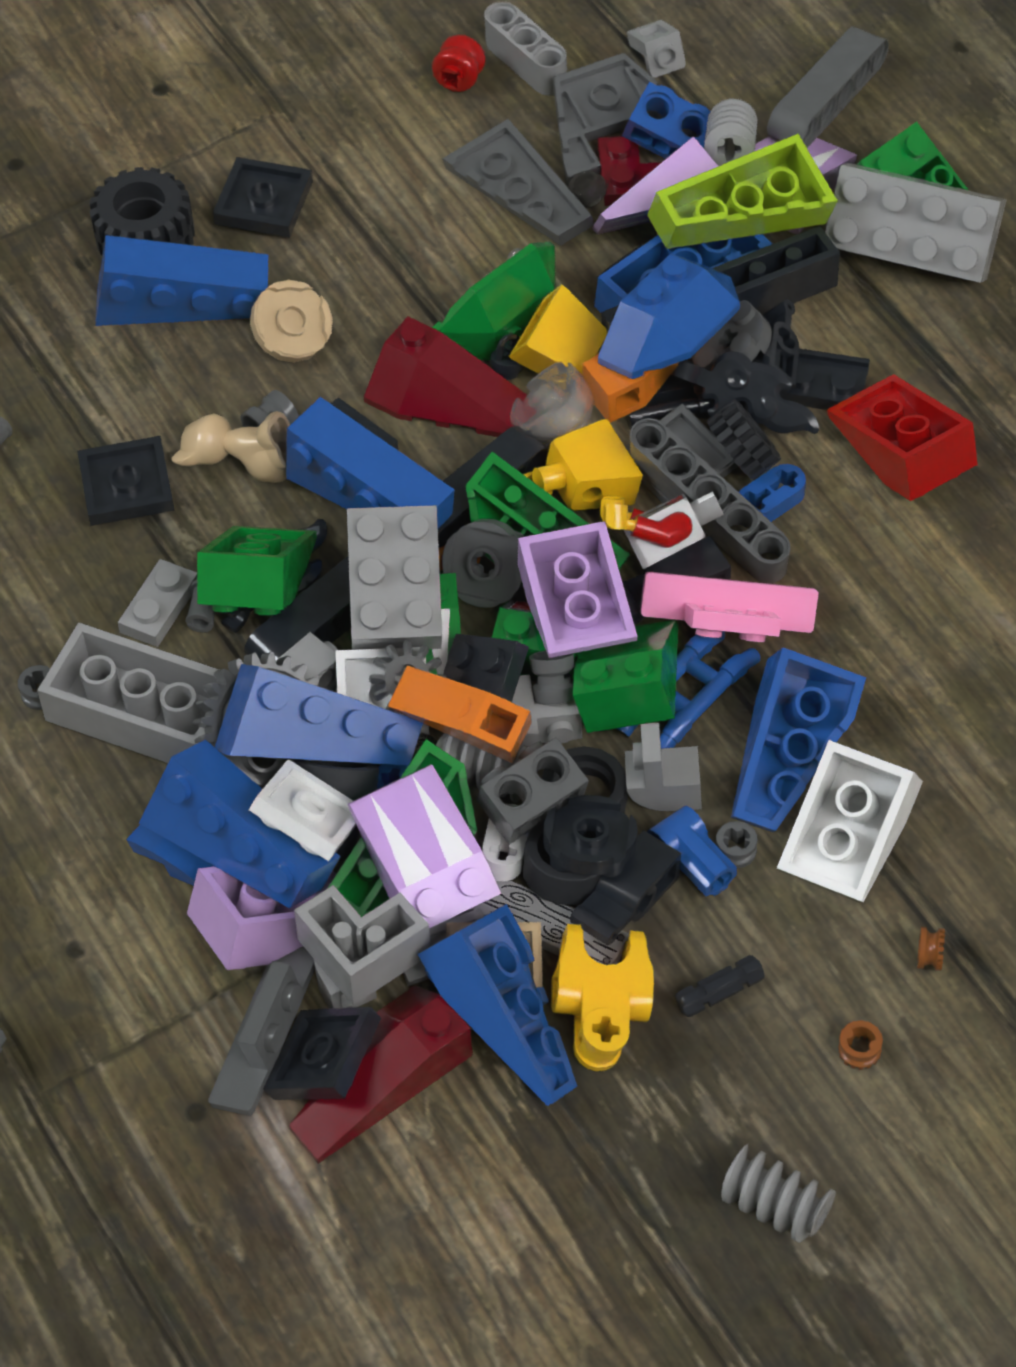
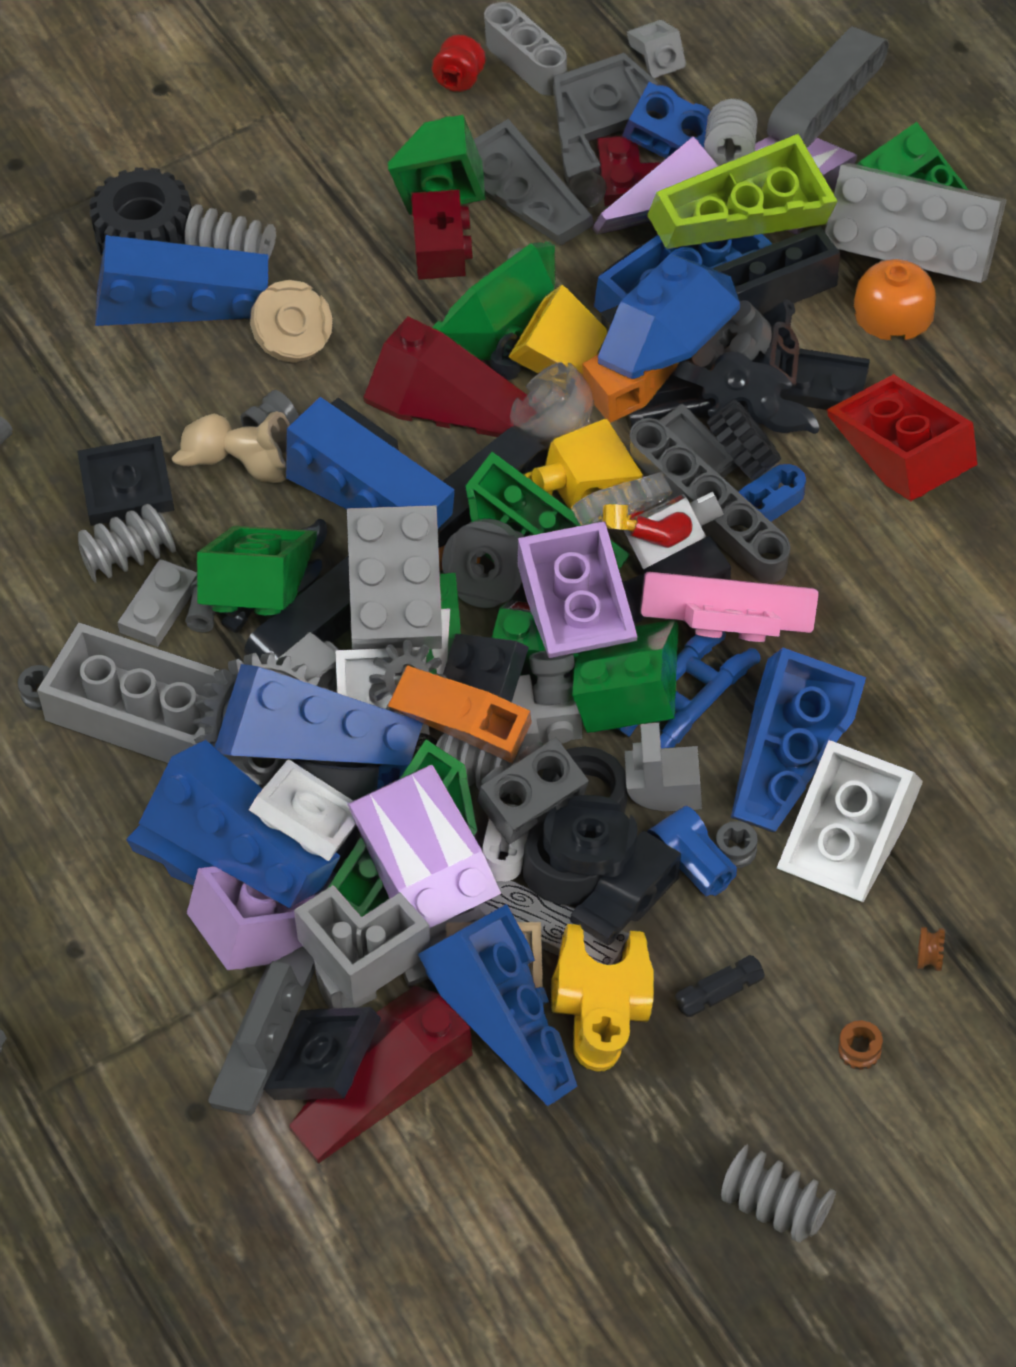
(124, 541): none -> light grey piece
(221, 234): none -> light grey piece
(263, 197): black plate -> none
(439, 159): none -> green slope
(439, 234): none -> dark red brick
(637, 494): none -> clear beam
(895, 300): none -> orange cylinder

